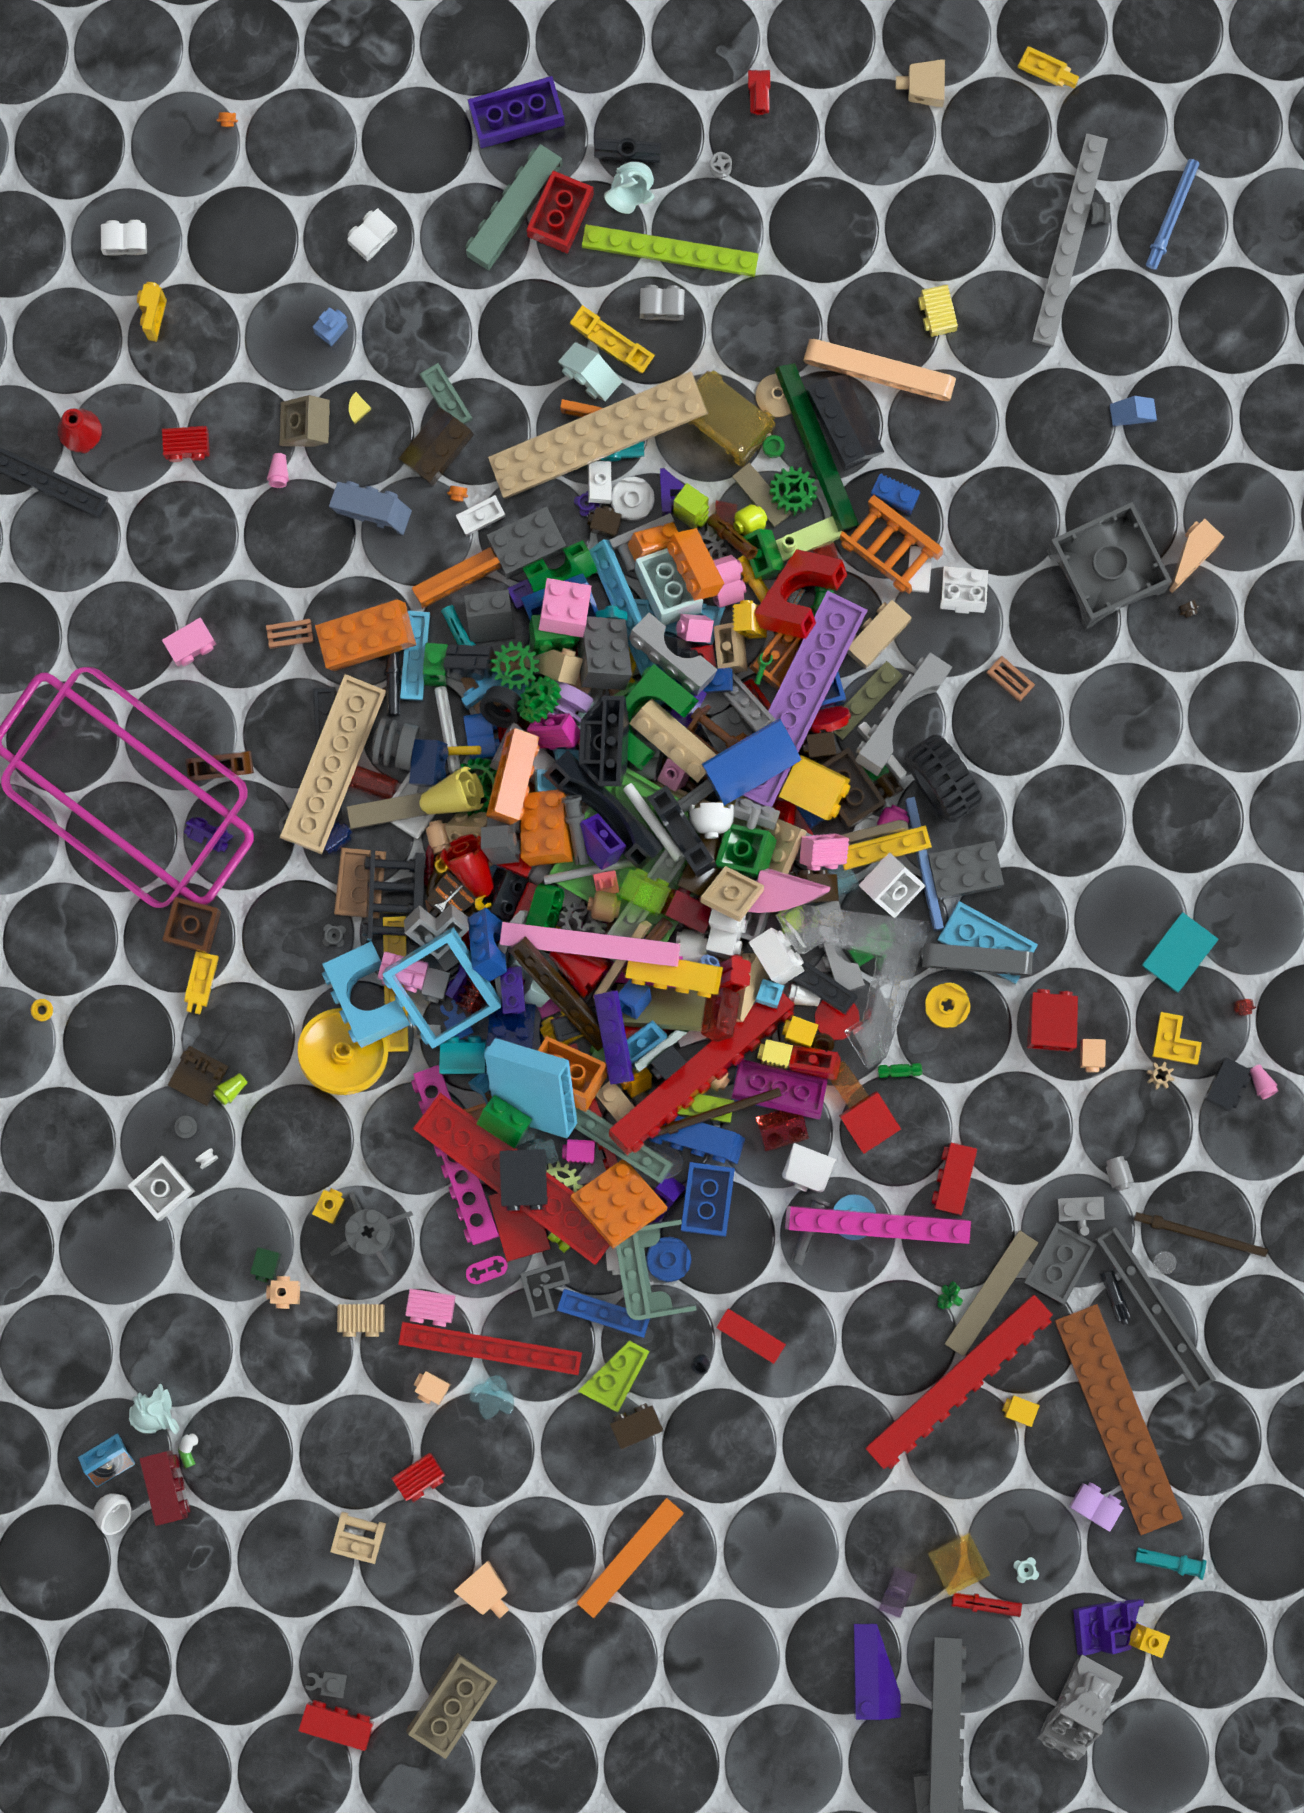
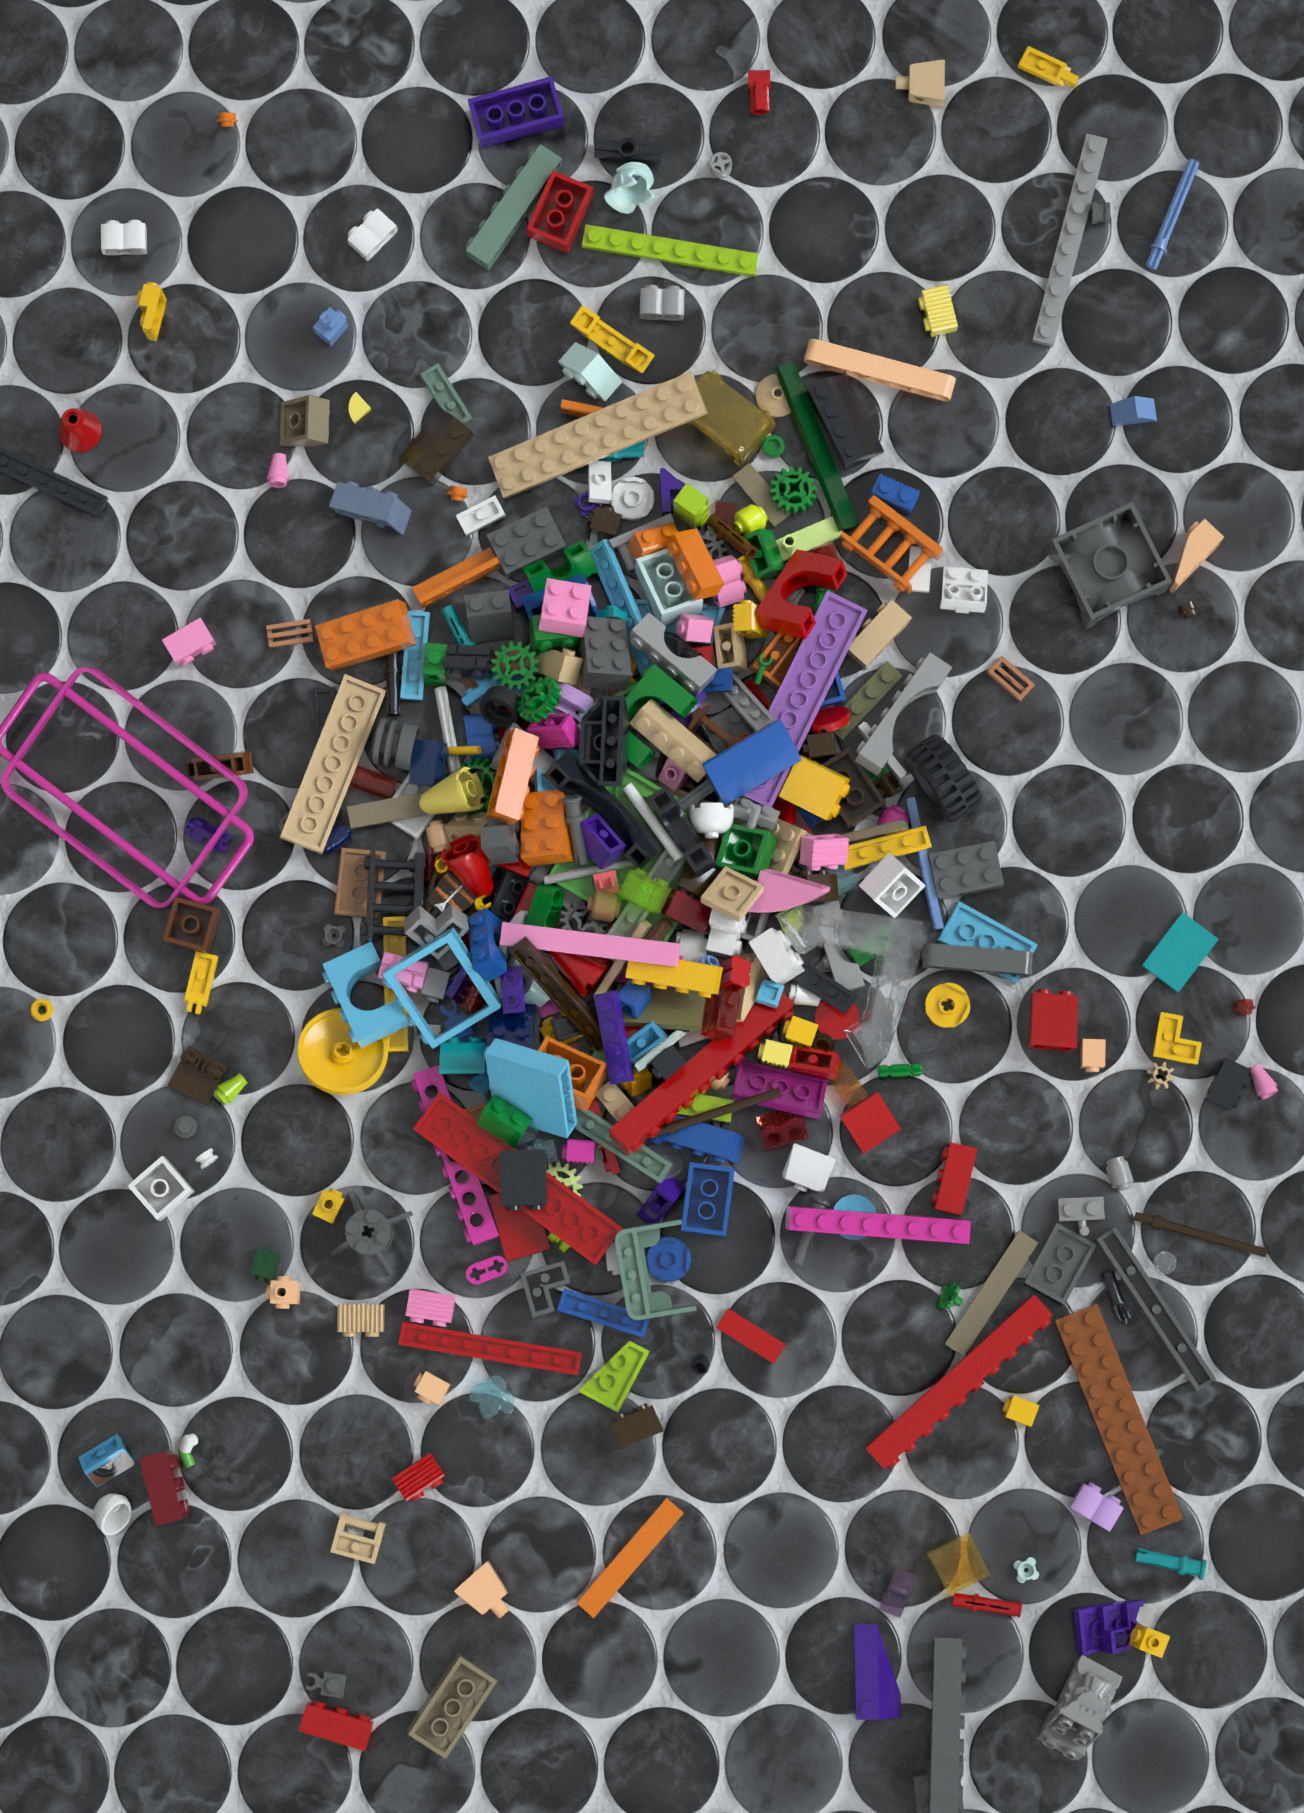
(152, 1413): light aqua helmet -> none
(185, 443): red brick -> none
(618, 1203): orange plate -> none

